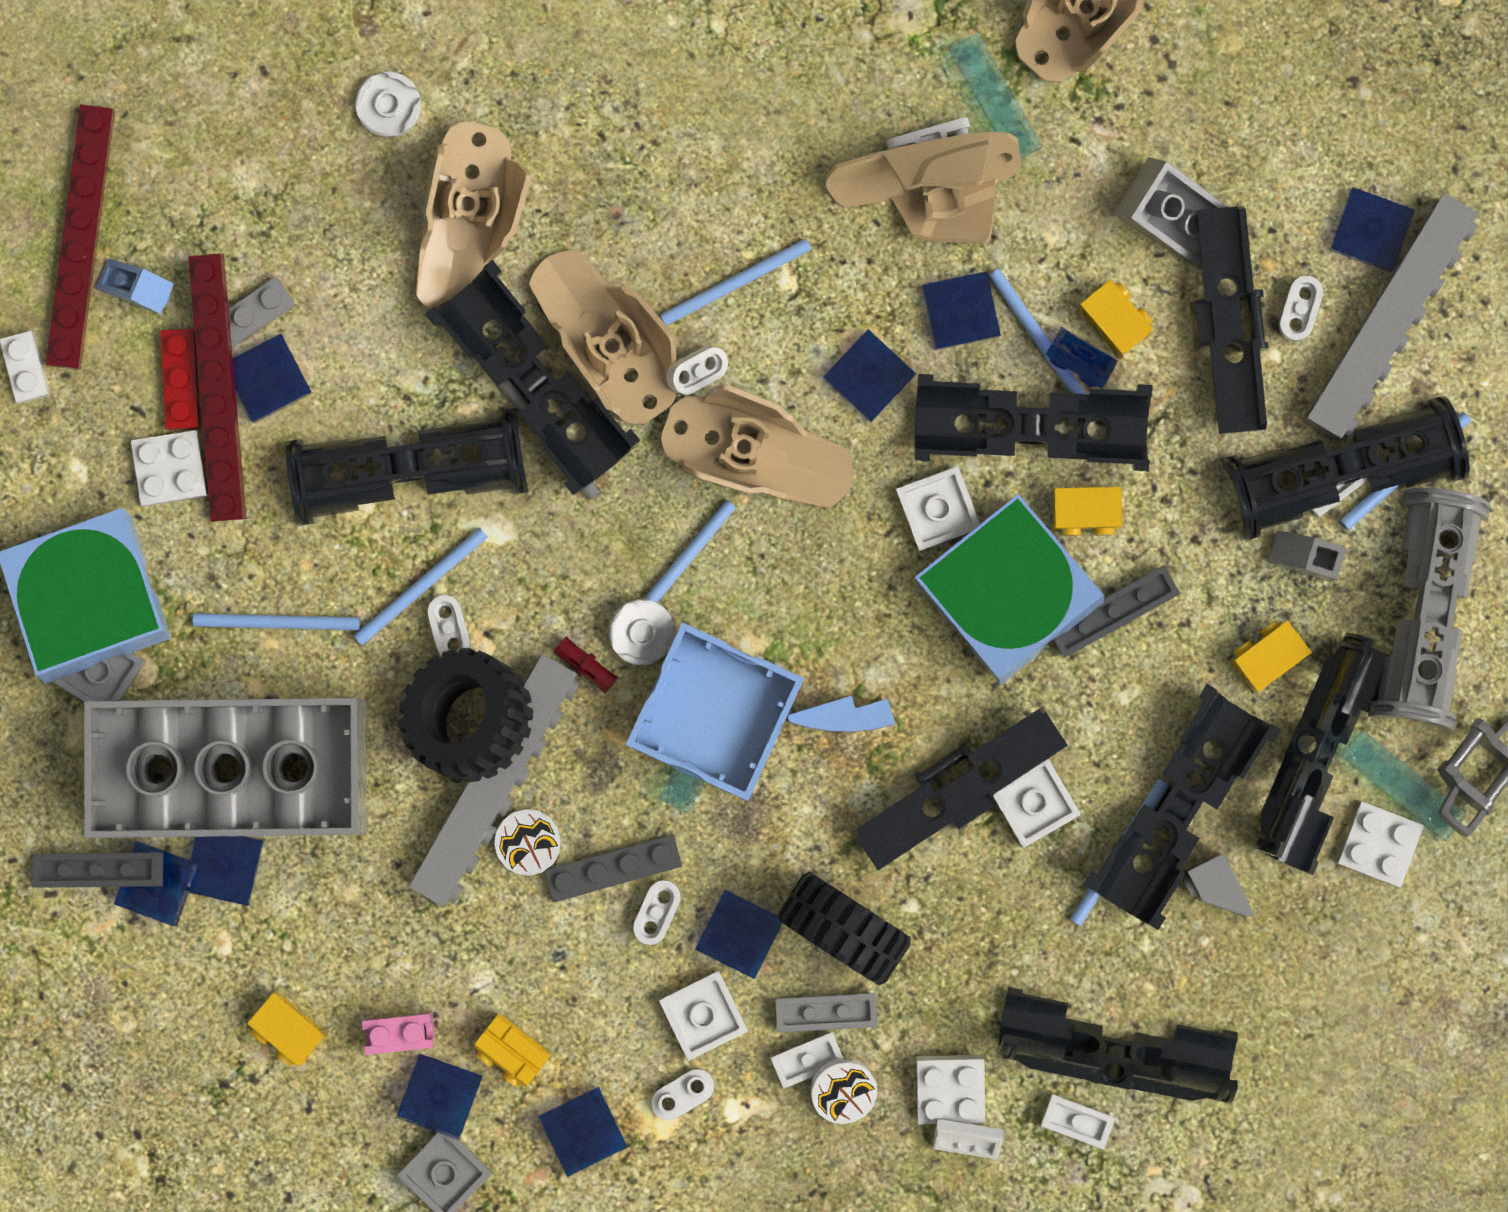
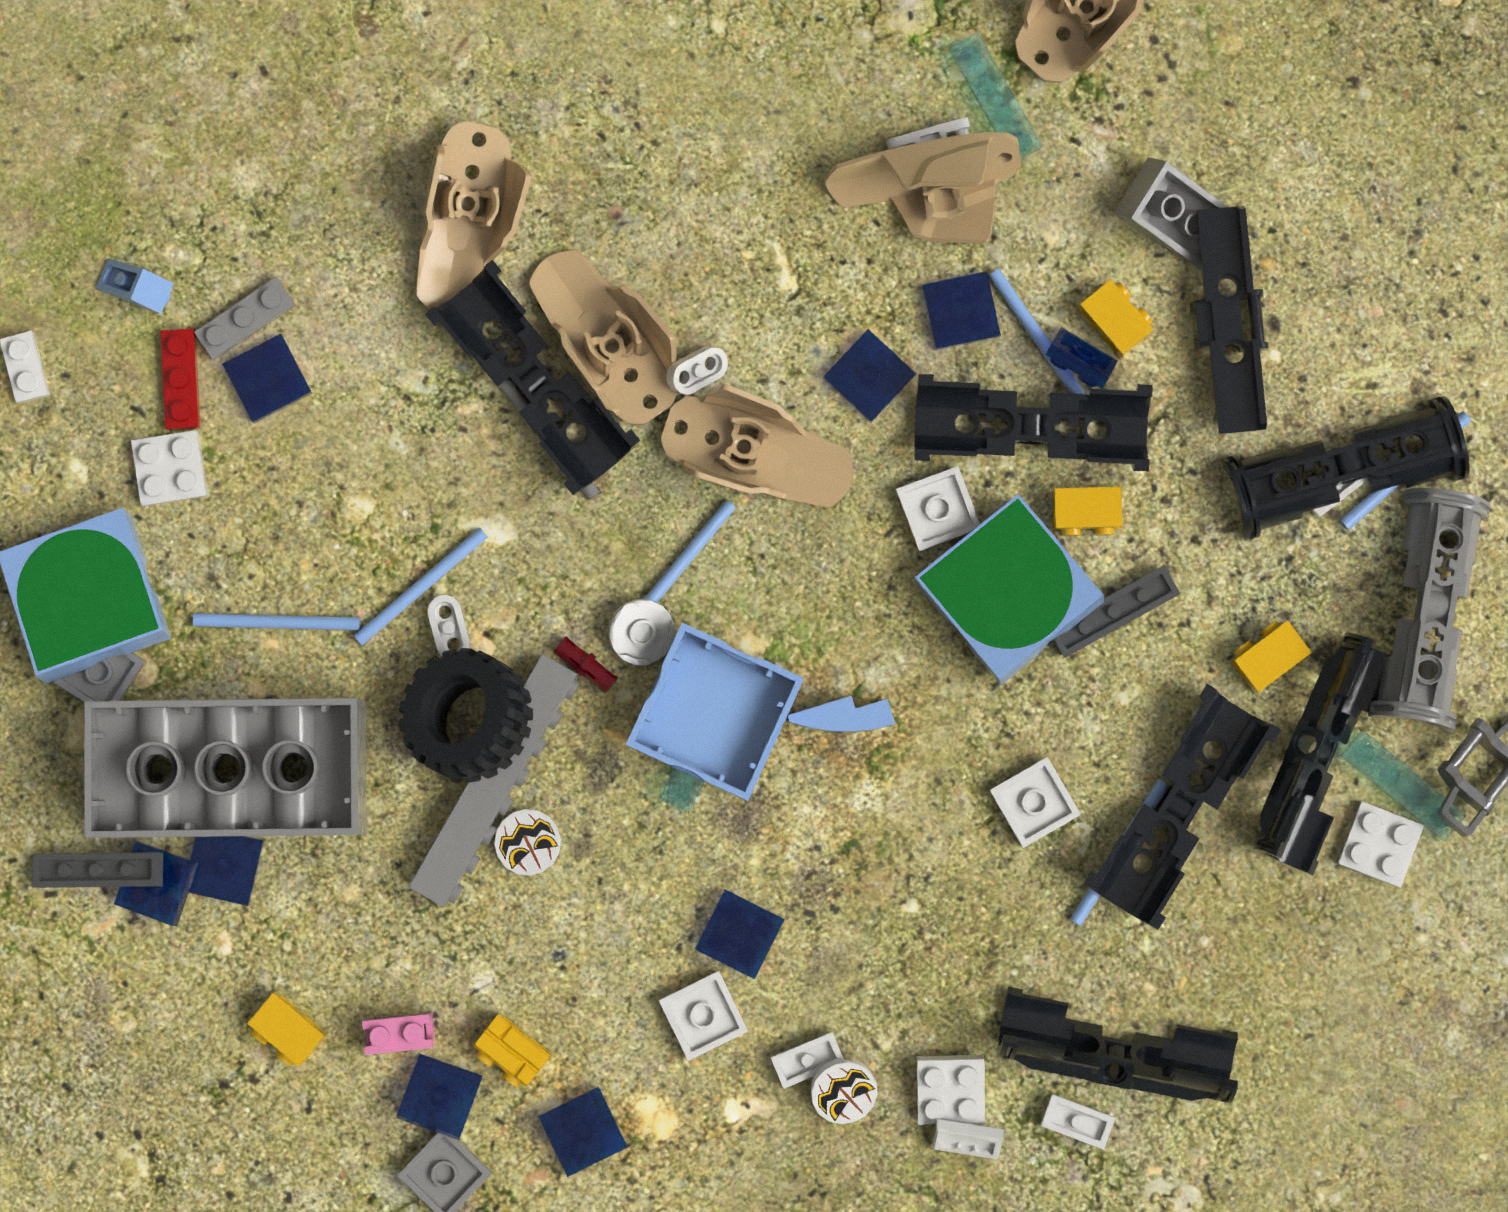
(80, 237): dark red plate -> none
(217, 387): dark red plate -> none
(388, 104): white tile -> none
(496, 469): black piece -> none
(613, 868): dark grey plate -> none
(657, 912): white plate -> none
(682, 1094): white plate -> none
(735, 282): light blue piece -> none
(826, 1012): light grey plate -> none
(844, 928): black tyre -> none
(966, 797): black piece -> none
(1217, 885): light grey slope -> none
(1299, 309): white plate -> none
(1307, 555): light grey slope -> none
(1372, 229): clear blue plate -> none
(1391, 317): light grey brick -> none

